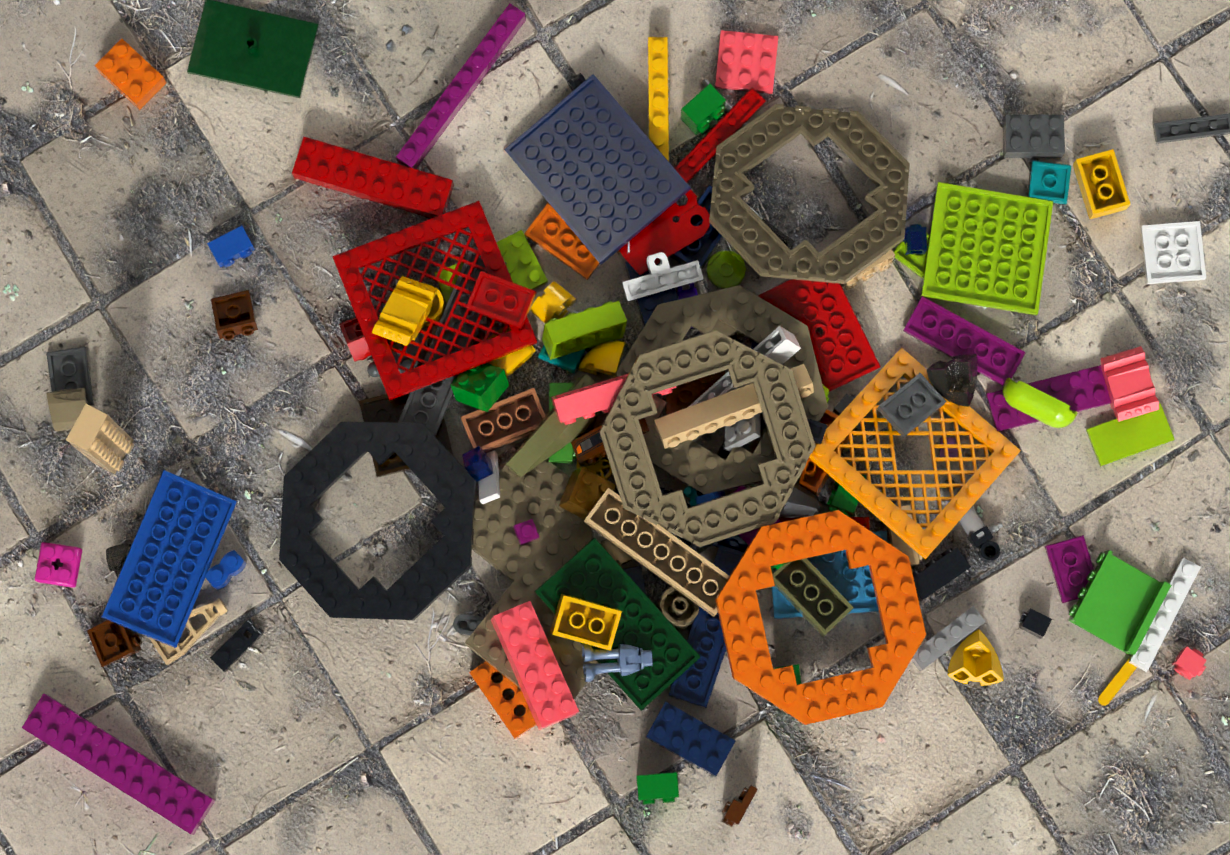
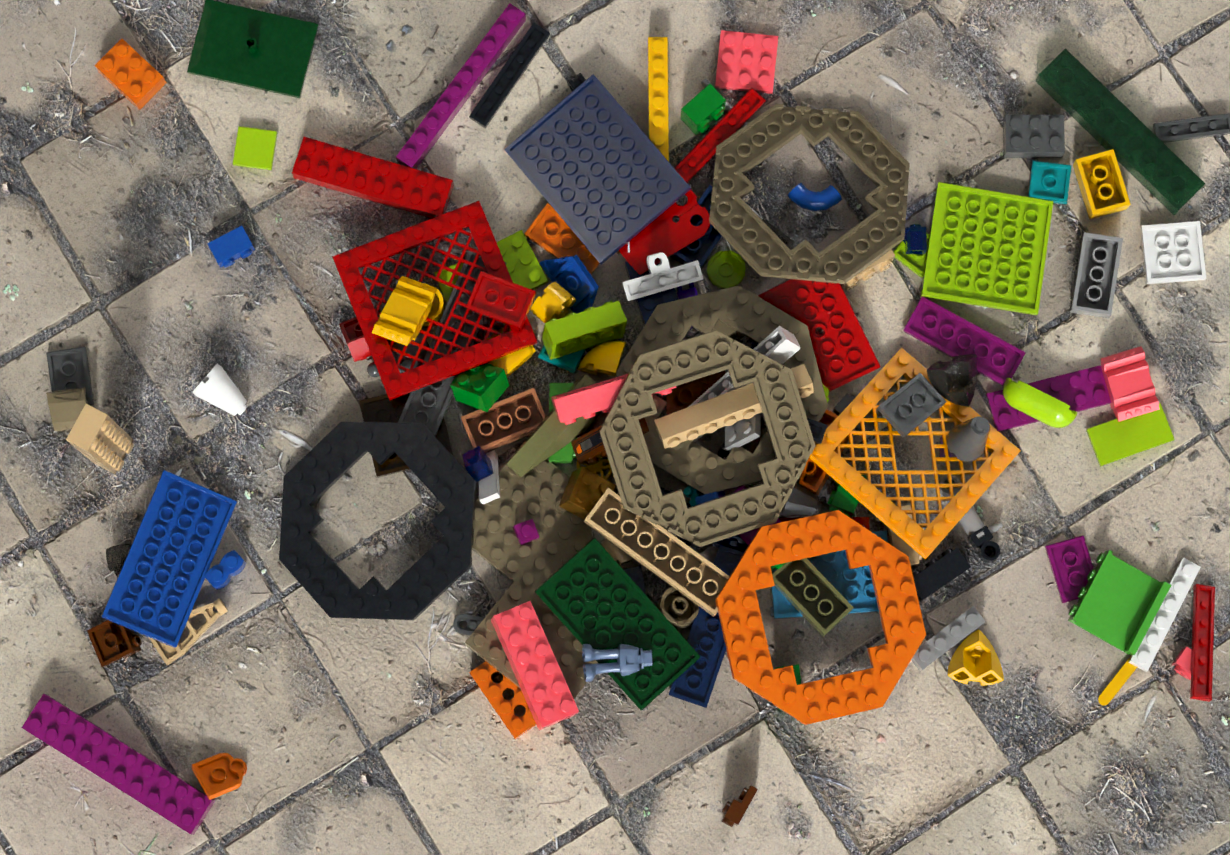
(65, 575): dark pink brick -> none
(219, 774): none -> orange plate
(221, 392): none -> white cone
(234, 315): reddish brown plate -> none
(236, 646): black plate -> none
(255, 148): none -> lime tile
(509, 75): none -> black plate
(574, 278): none -> blue wing
(585, 622): yellow brick -> none
(657, 787): green brick -> none
(690, 739): dark blue brick -> none
(814, 200): none -> blue cylinder
(969, 439): none -> dark grey cone
(1034, 623): black brick -> none
(1096, 275): none -> light grey brick
(1120, 130): none -> clear green brick
(1202, 642): none -> red tile

